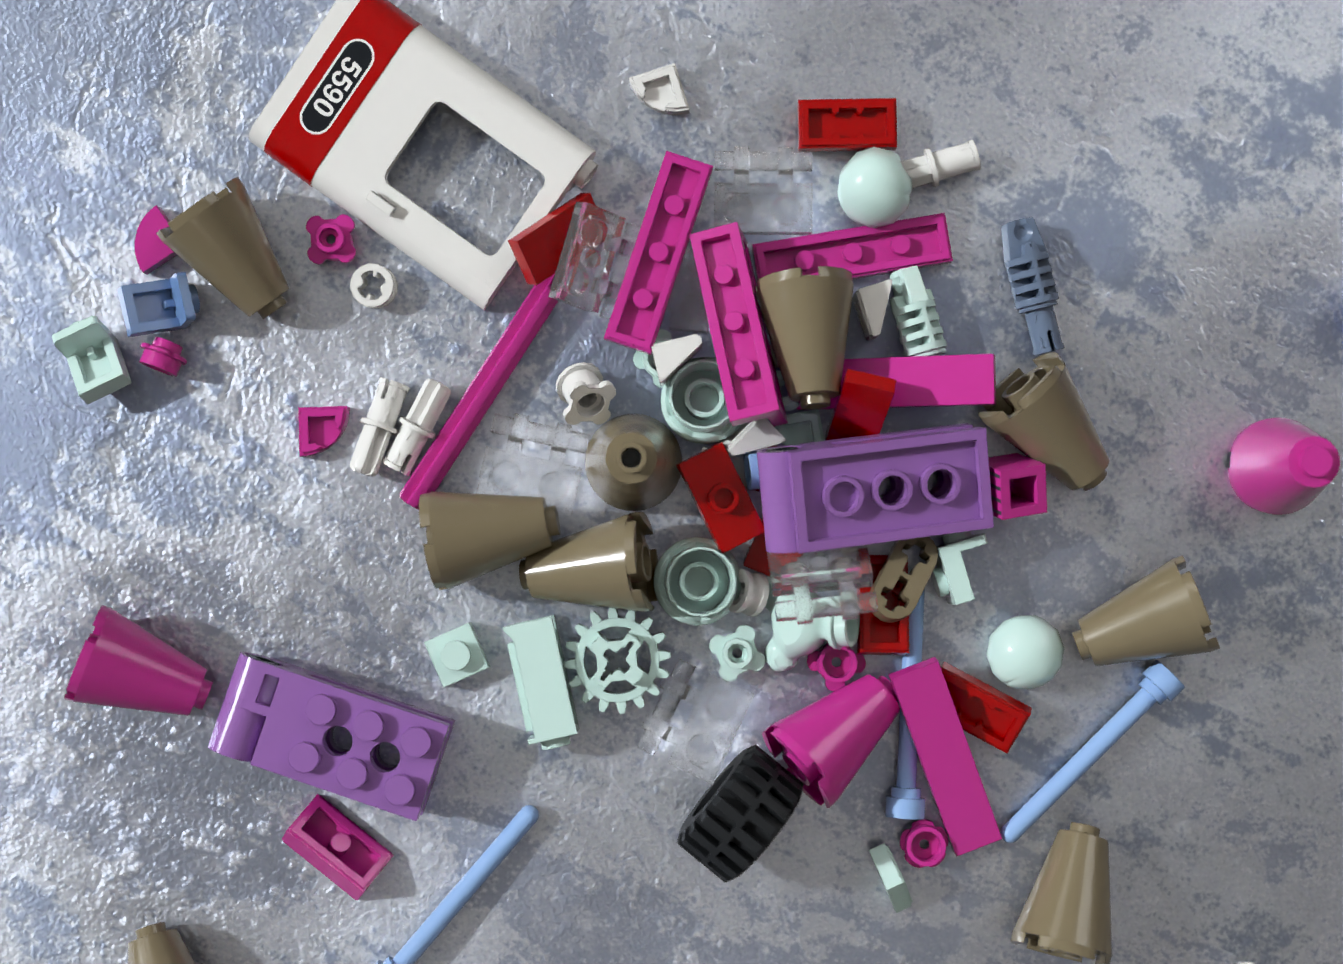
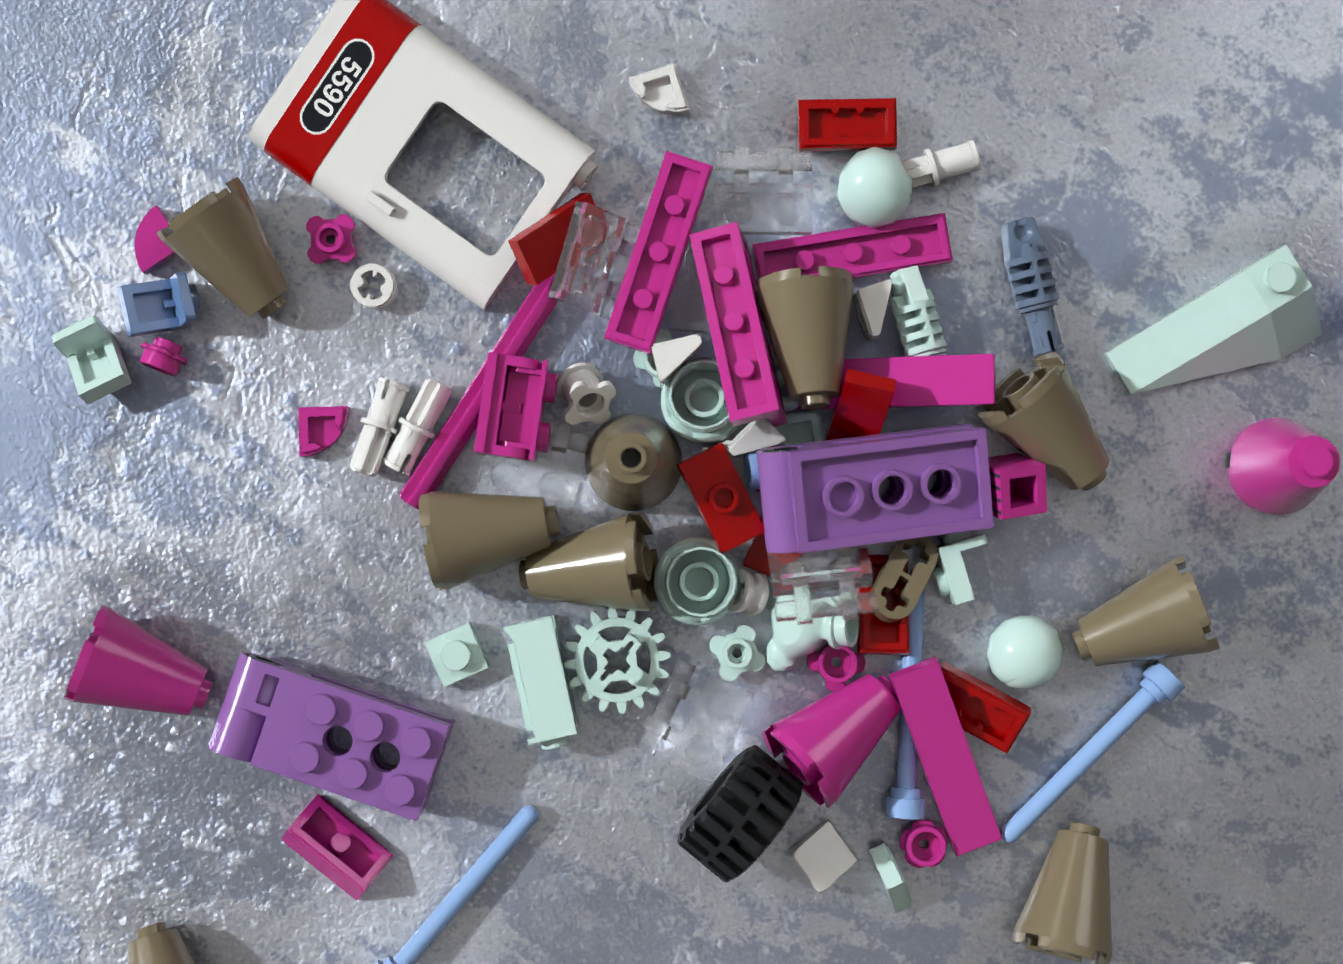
(514, 407): none -> dark pink hinge
(823, 856): none -> white slope
(1230, 327): none -> light aqua wedge

